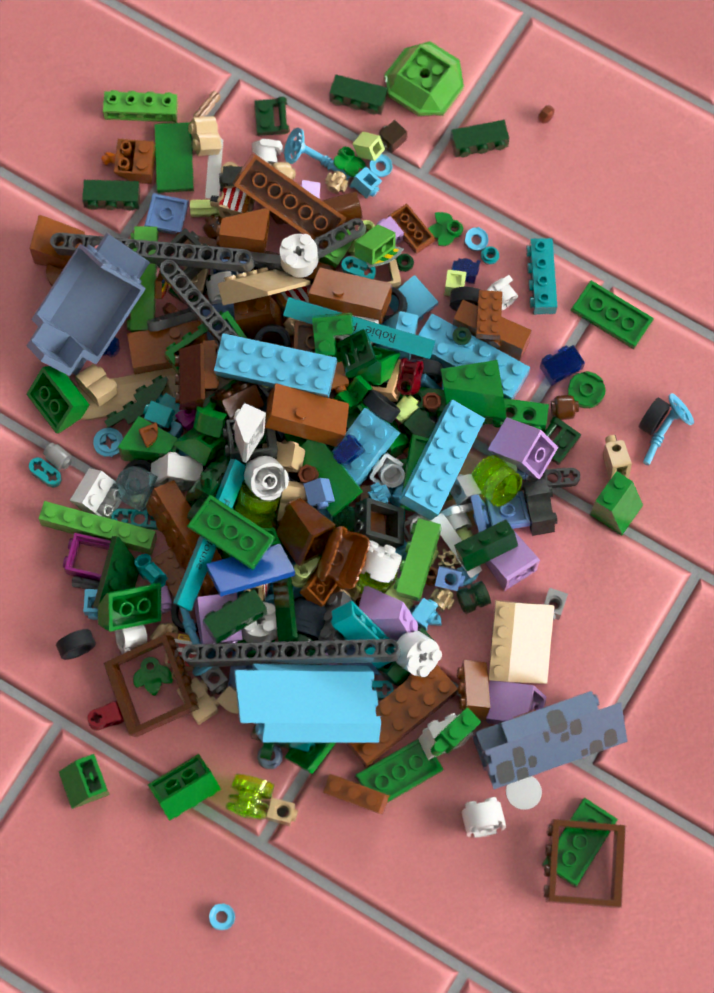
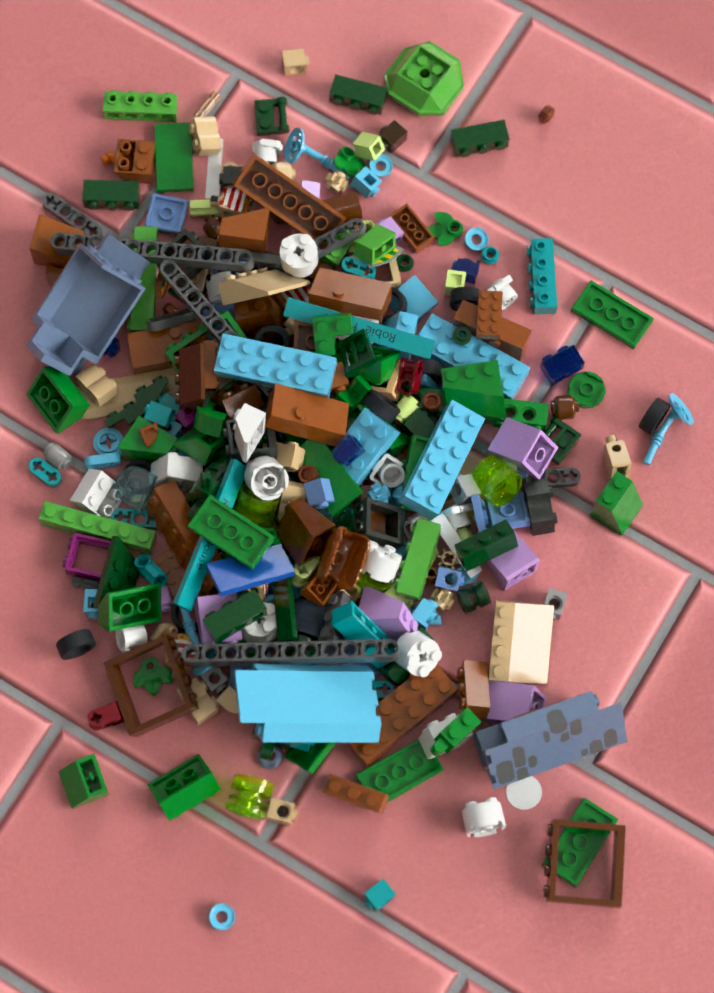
(72, 216): none -> dark grey beam
(102, 461): none -> medium azure beam
(295, 61): none -> tan brick
(379, 895): none -> teal brick

